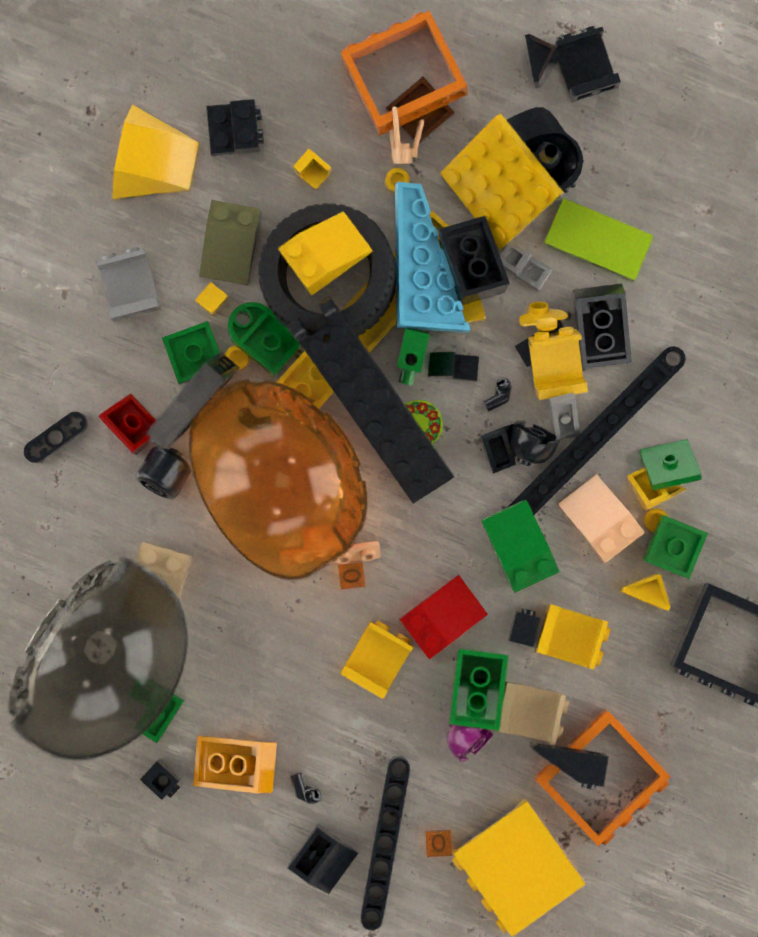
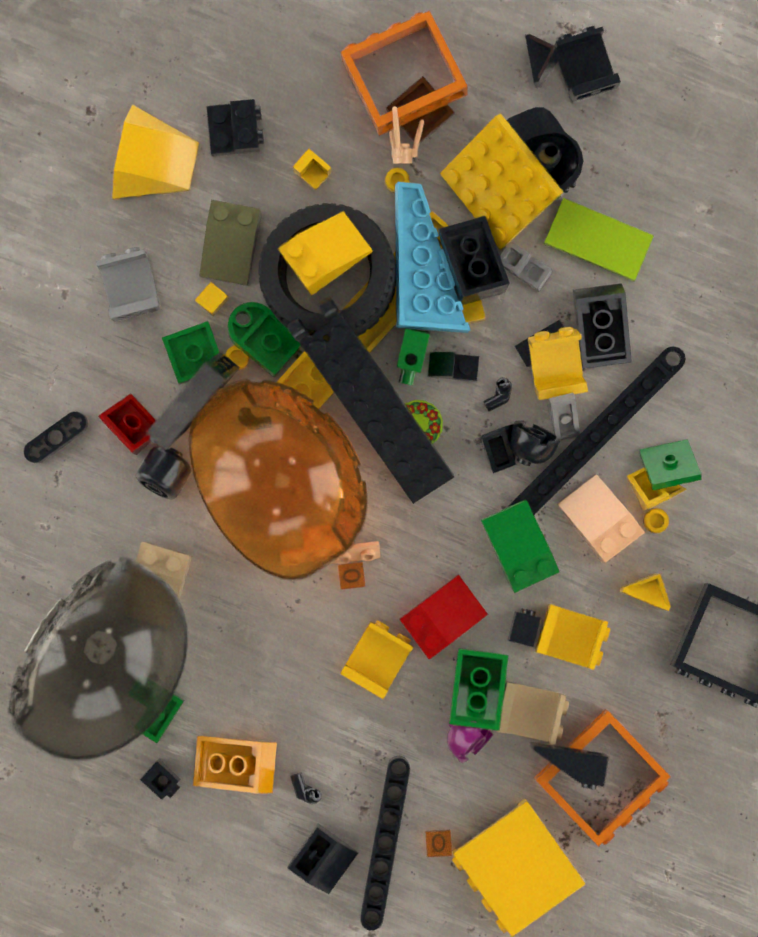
(542, 316): yellow plate -> none
(675, 546): green plate -> none

